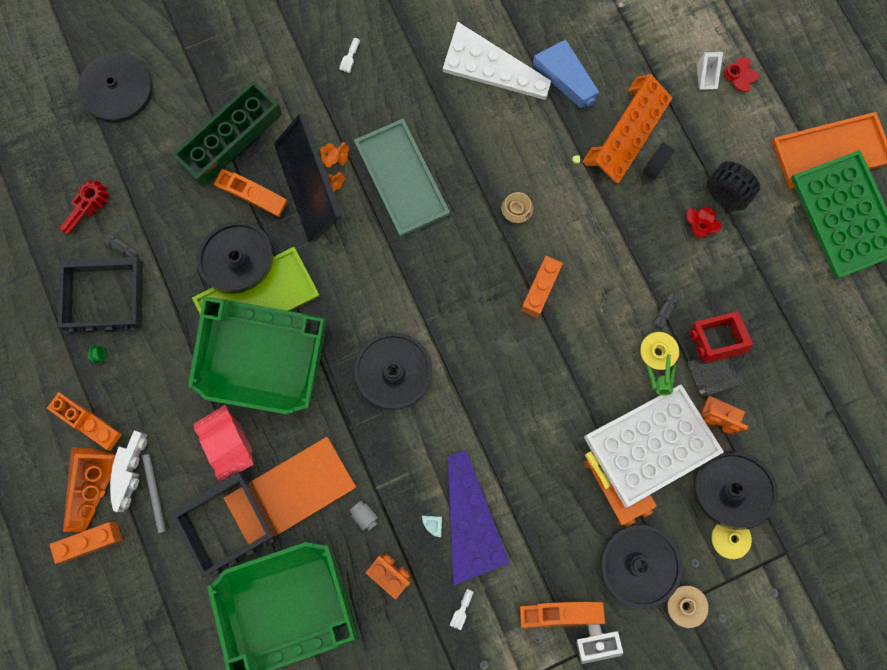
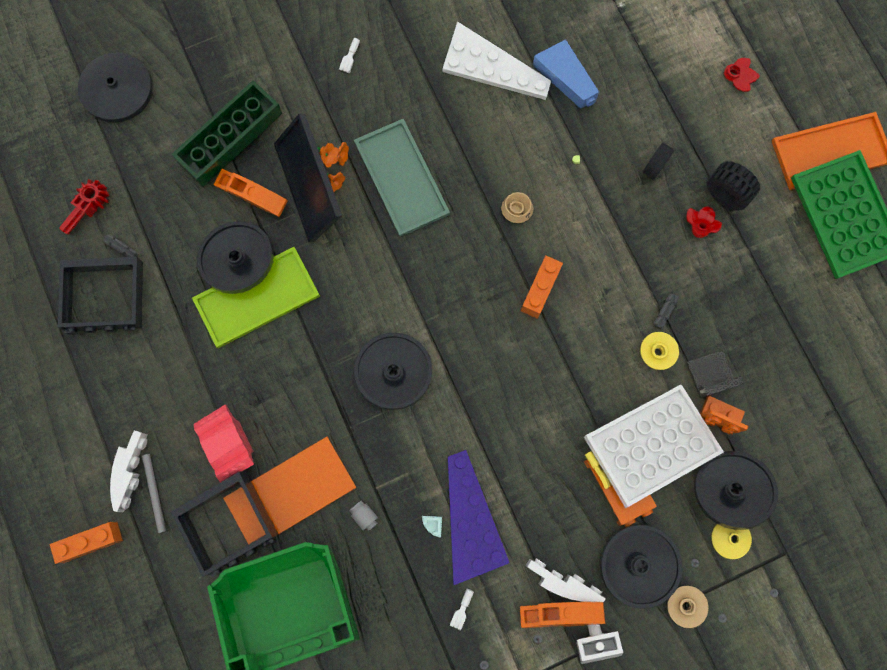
(84, 421): orange slope -> none
(87, 481): orange wedge -> none
(96, 354): green plate -> none
(256, 356): green slope -> none
(388, 575): orange bracket -> none
(569, 588): none -> white slope
(632, 128): orange bracket -> none
(664, 384): bright green plant -> none
(709, 70): white slope -> none
(738, 330): red window -> none

